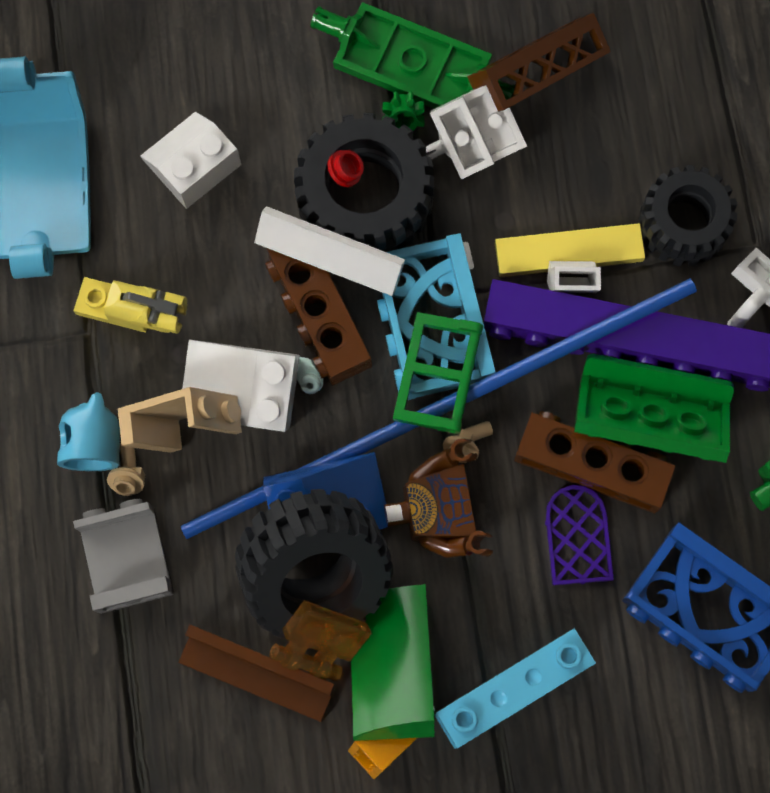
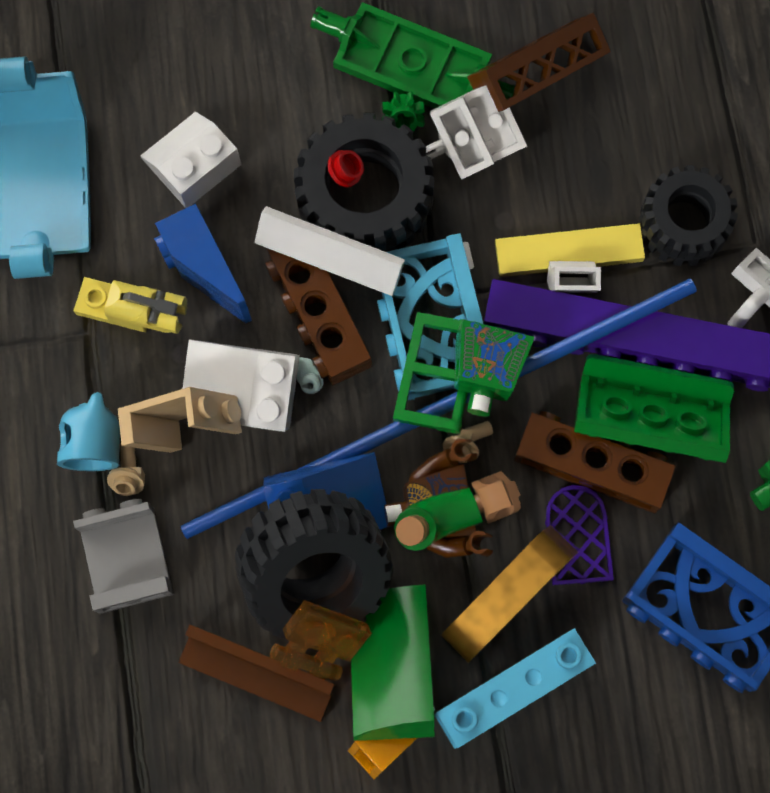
(193, 251): none -> blue slope
(456, 510): none -> piece
(488, 363): none -> torso
(509, 593): none -> pearl gold beam

